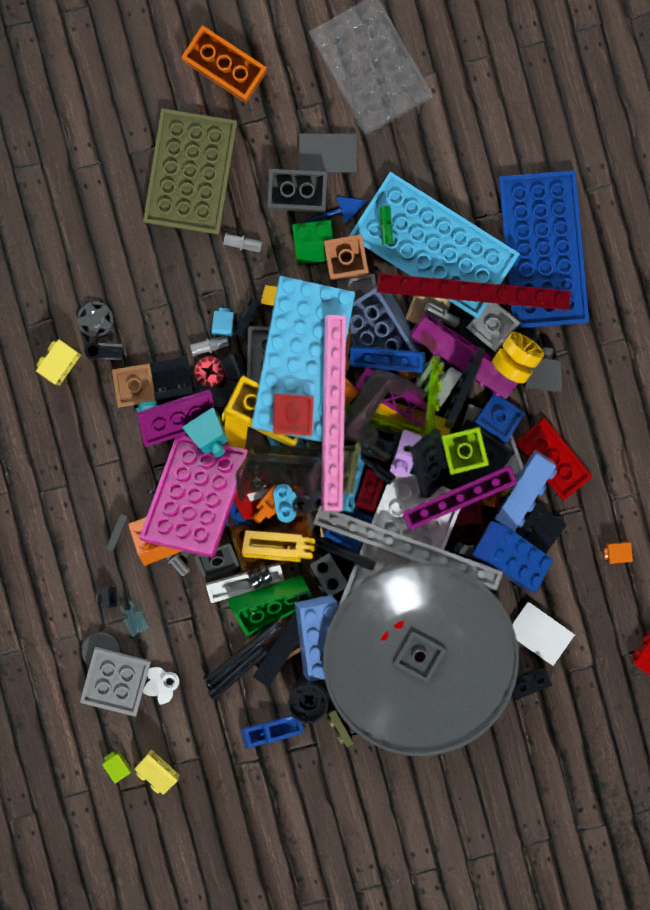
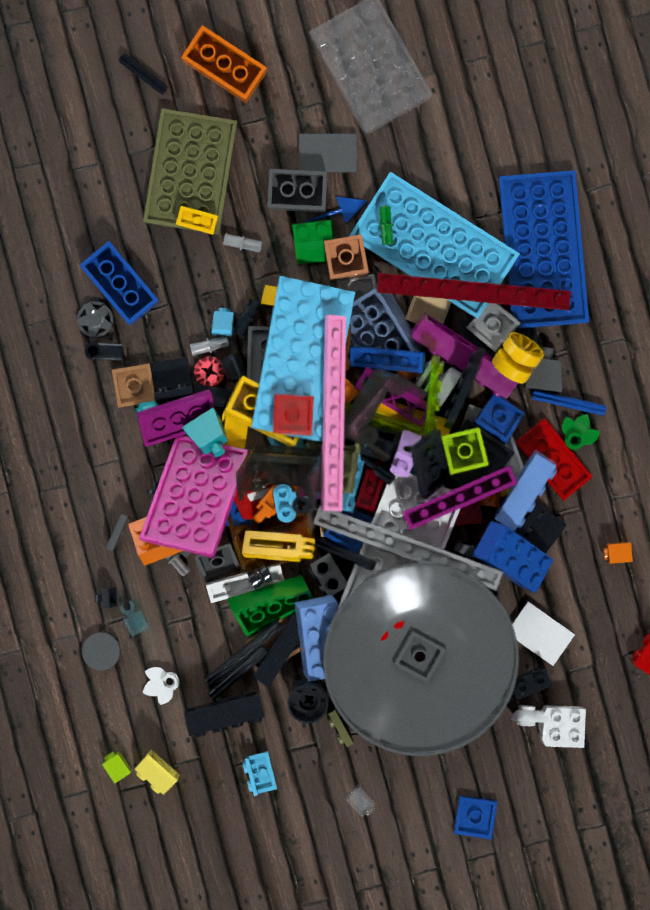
(58, 362): light yellow brick -> none
(115, 681): light grey plate -> none
(119, 283): none -> blue brick
(143, 74): none -> black axle
(197, 220): none -> yellow plate
(224, 713): none -> black brick
(260, 773): none -> medium azure bracket
(270, 731): blue slope -> none
(361, 801): none -> clear brick
(441, 315): light grey axle -> none
(475, 817): none -> blue tile
(556, 724): none -> white brick
(568, 402): none -> blue axle
(581, 430): none -> green plate

